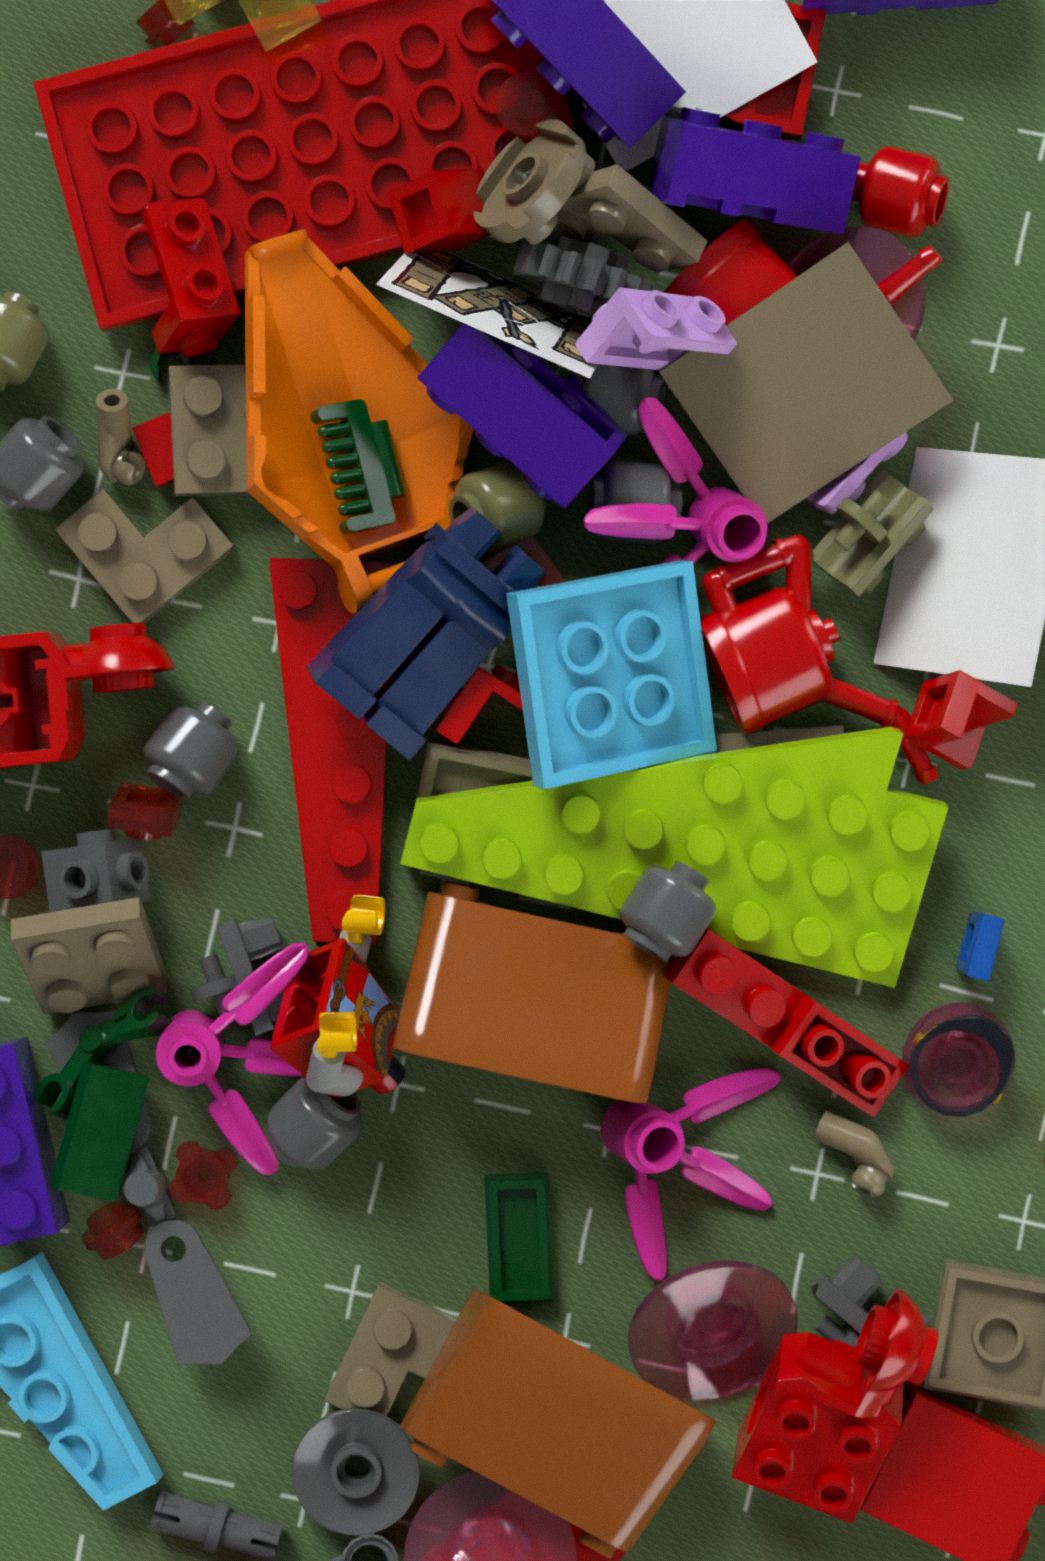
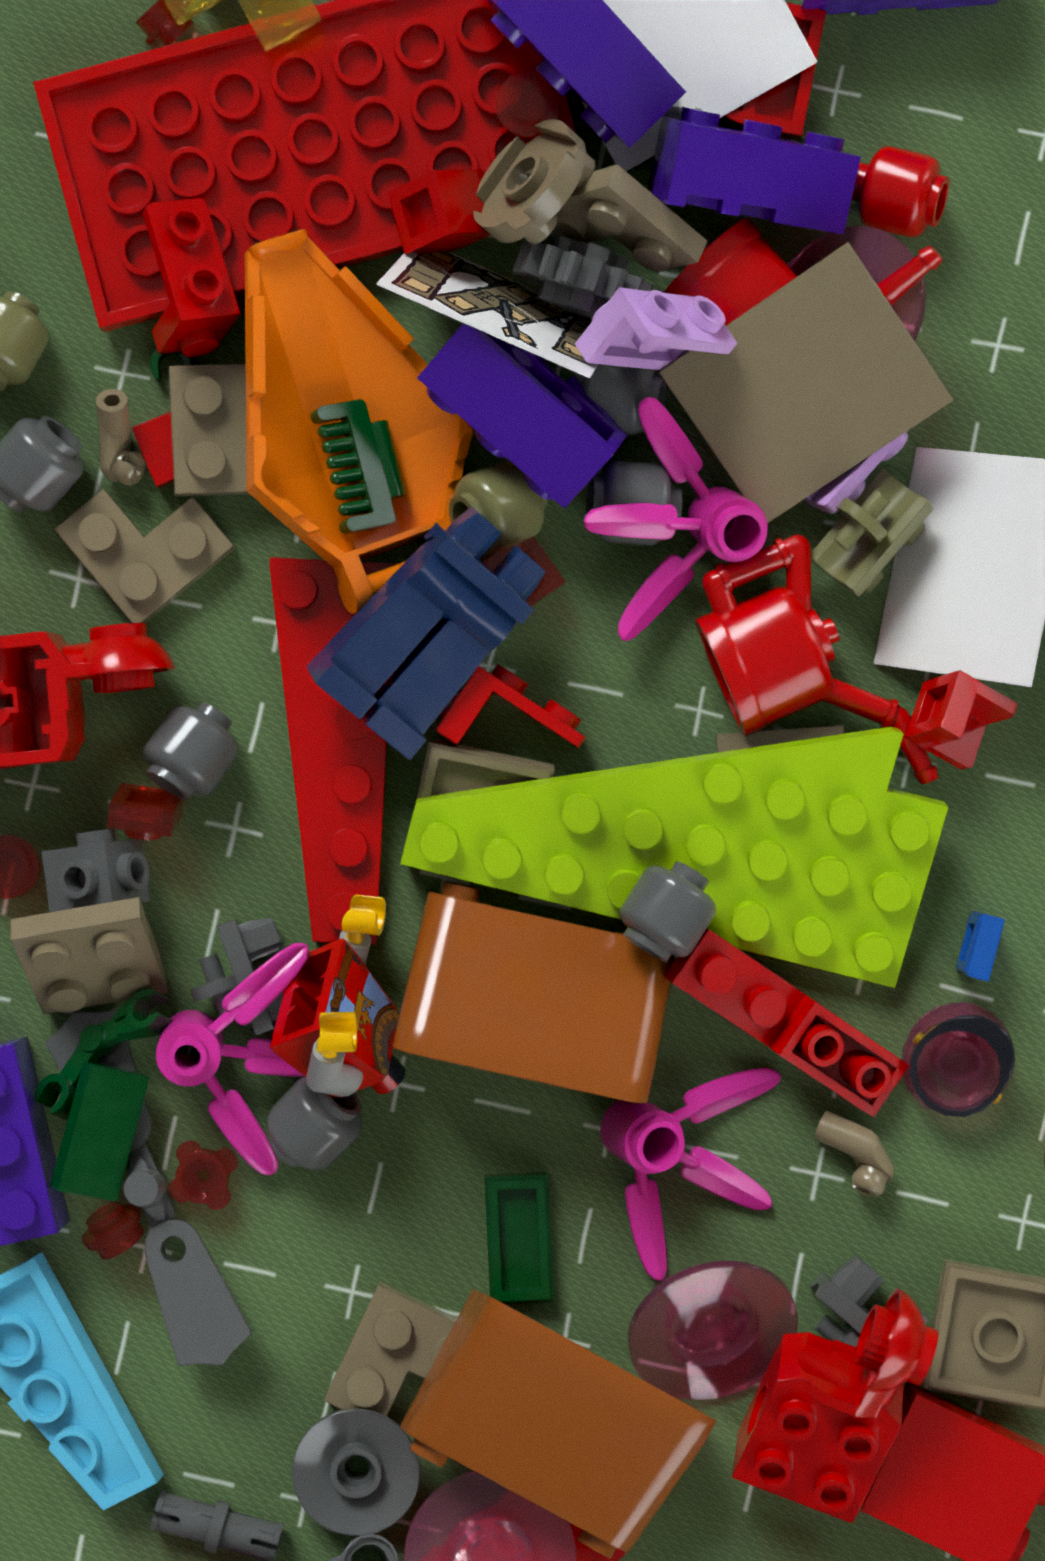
(612, 673): medium azure plate -> none

